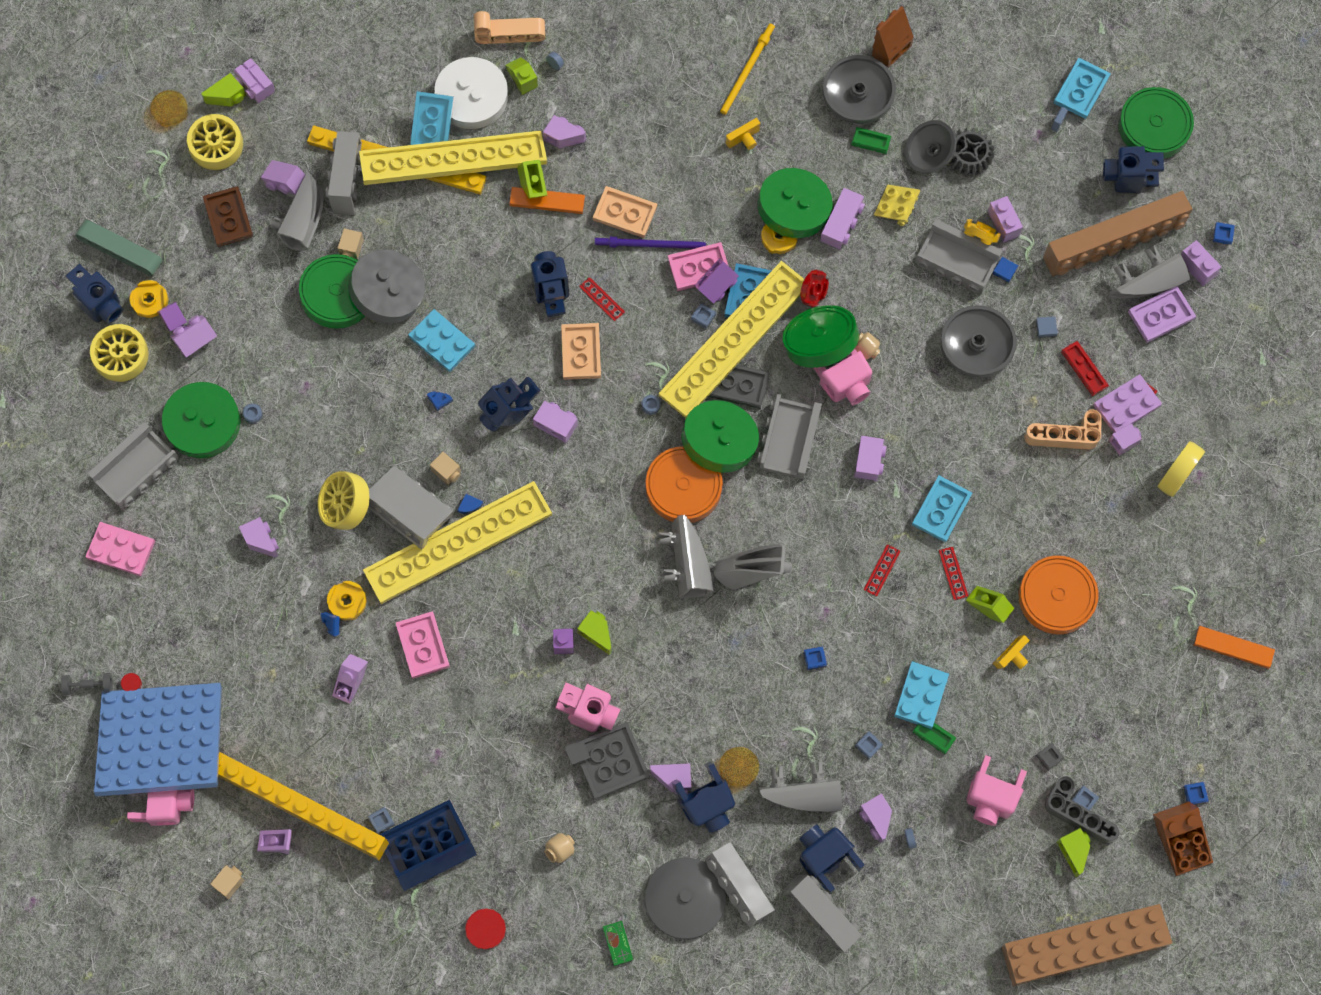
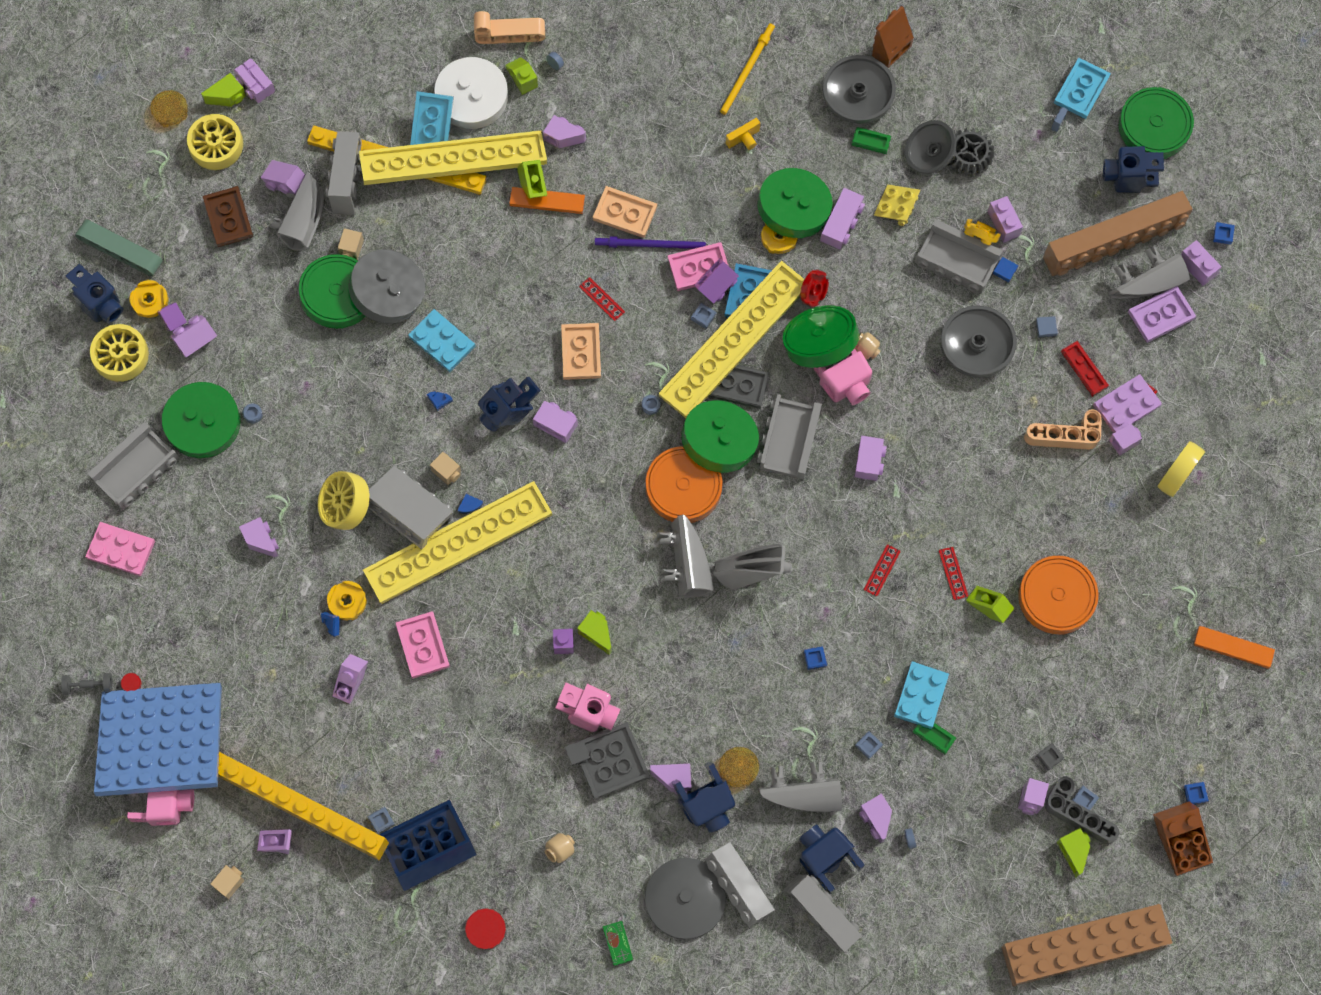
(551, 274): dark blue piece -> none
(942, 509): medium azure plate -> none
(993, 796): bright pink piece -> none
(1012, 654): yellow tile -> none
(1033, 796): none -> lavender brick

